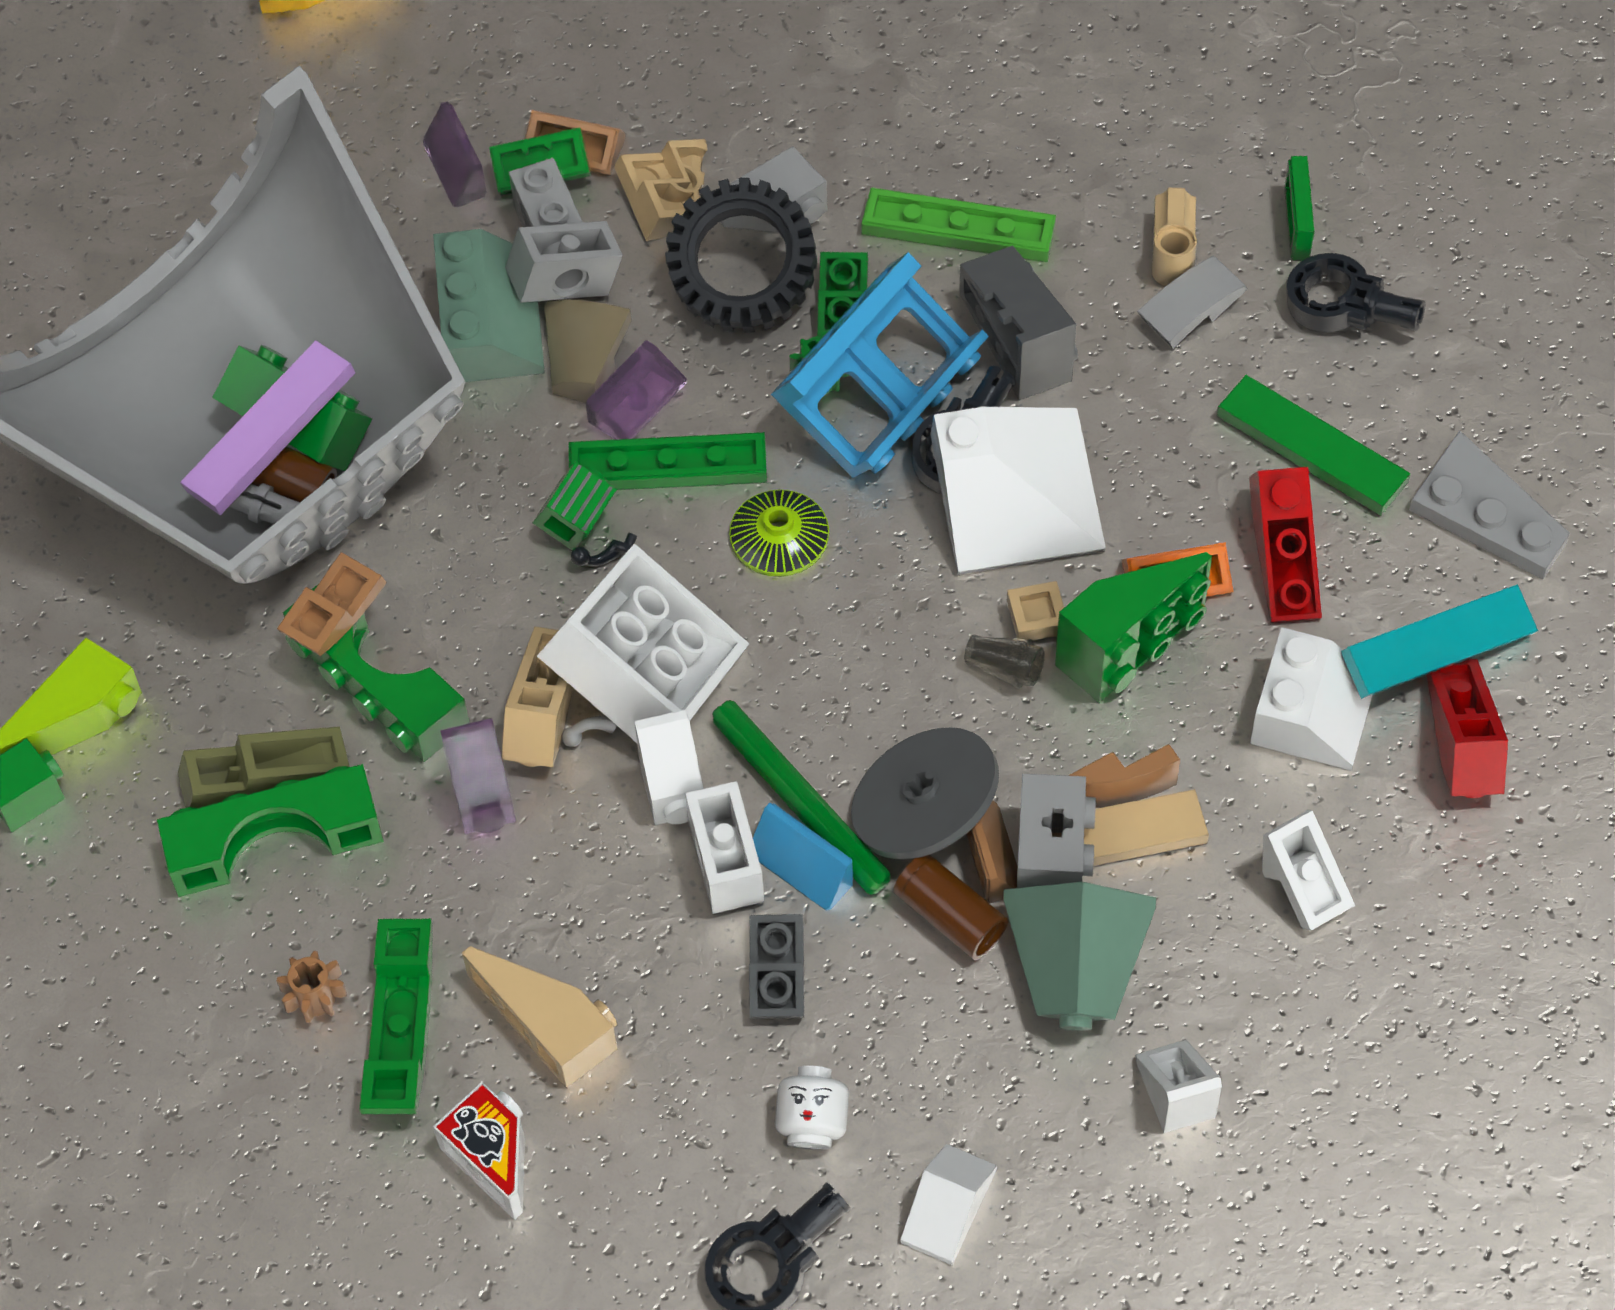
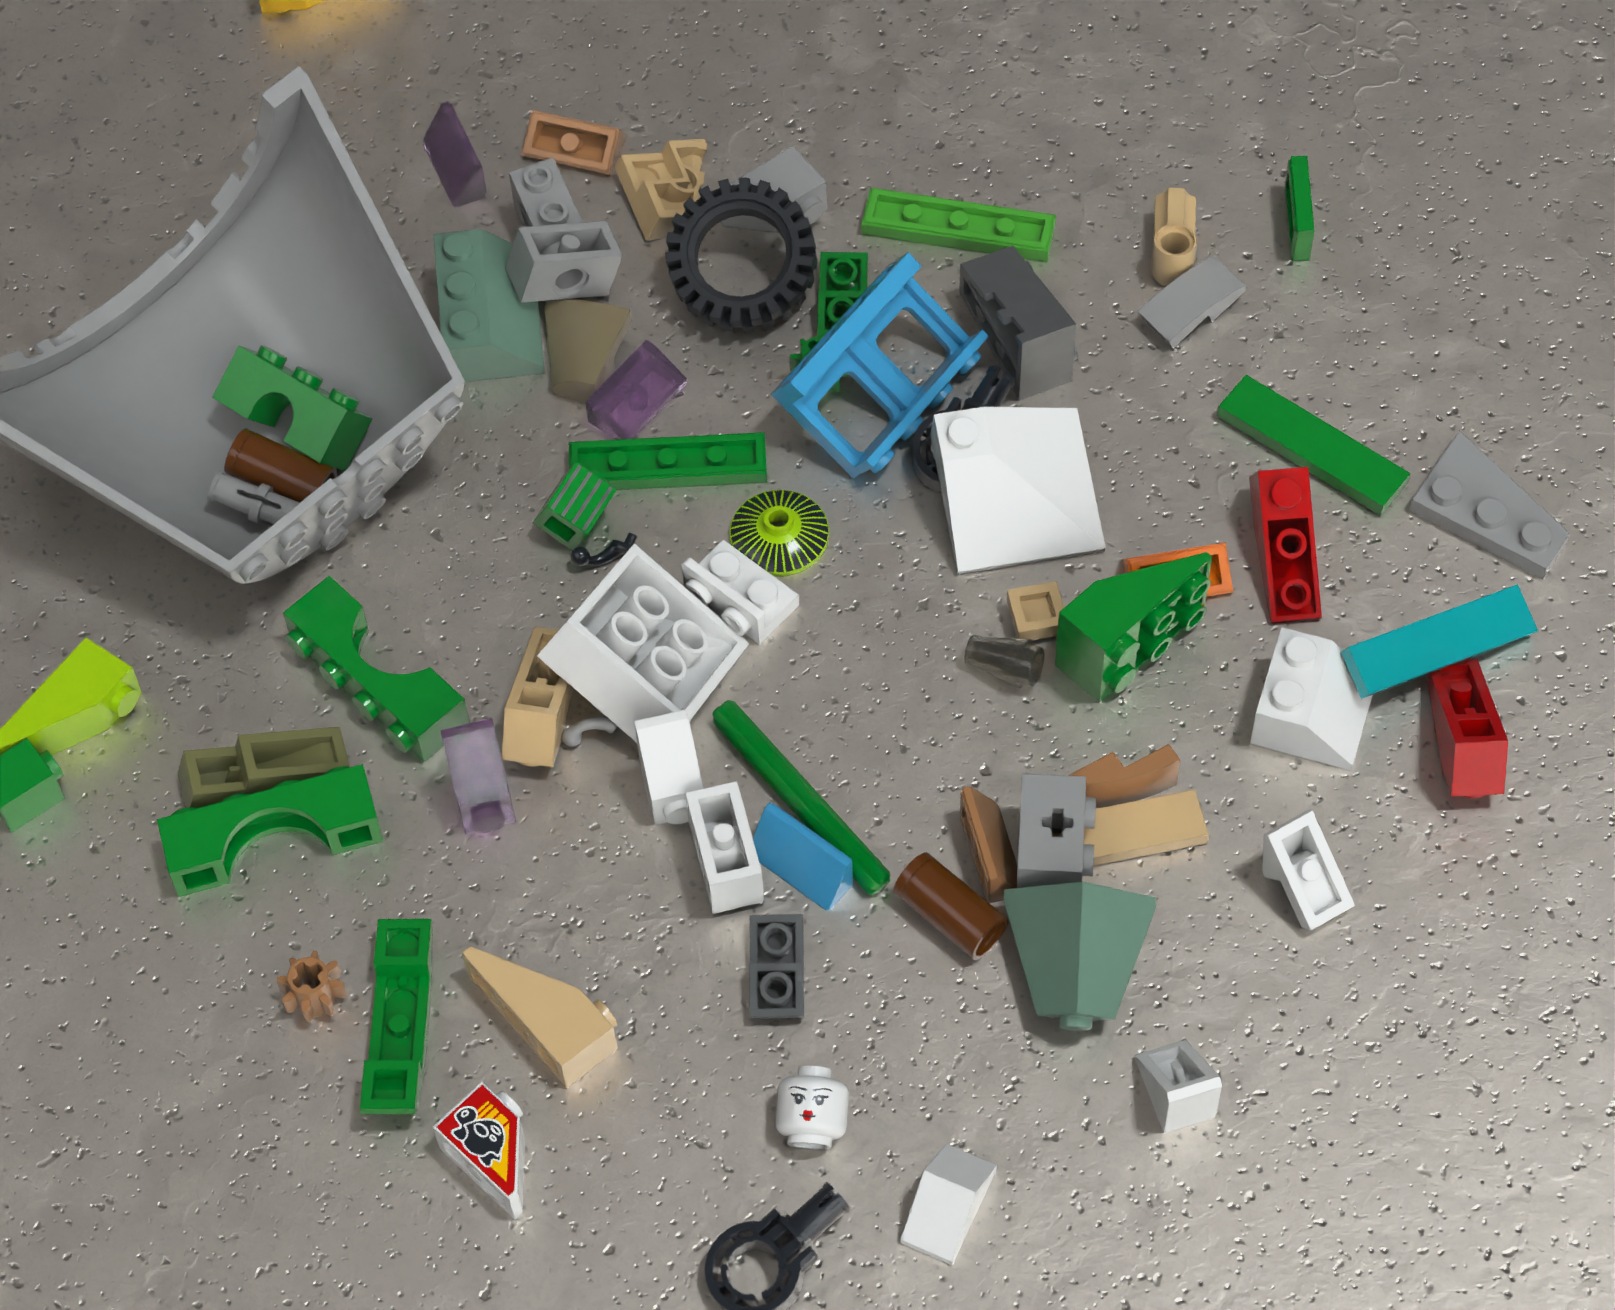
(267, 427): lavender tile -> none
(336, 604): medium nougat slope -> none
(564, 146): green plate -> none
(740, 591): none -> white bracket
(925, 793): dark grey piece -> none
(1358, 307): black pin -> none

